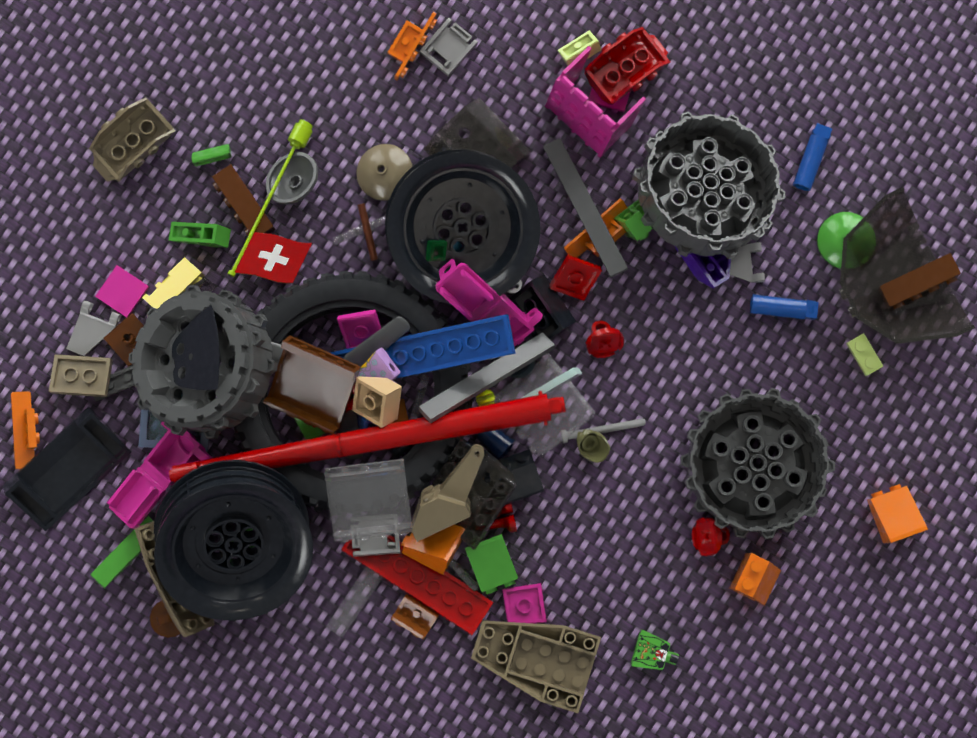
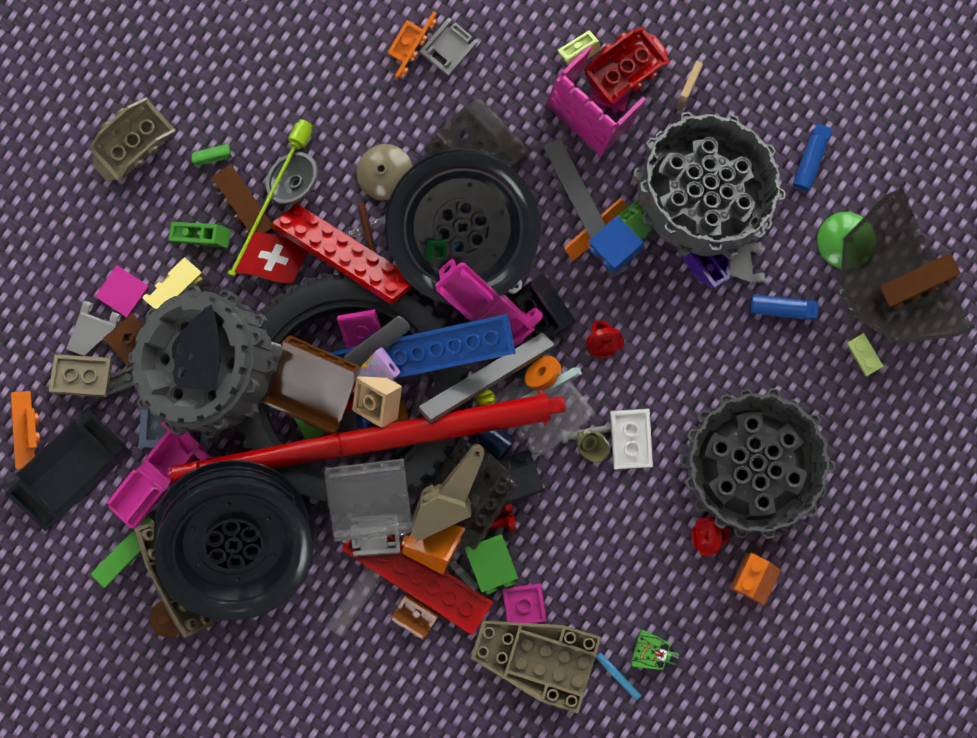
(342, 253): none -> red plate
(534, 376): none -> orange tile
(575, 277): red tile -> none
(615, 245): none -> blue brick
(618, 676): none -> dark azure bar
(631, 439): none -> white tile
(689, 85): none -> tan tile
(896, 514): orange slope -> none

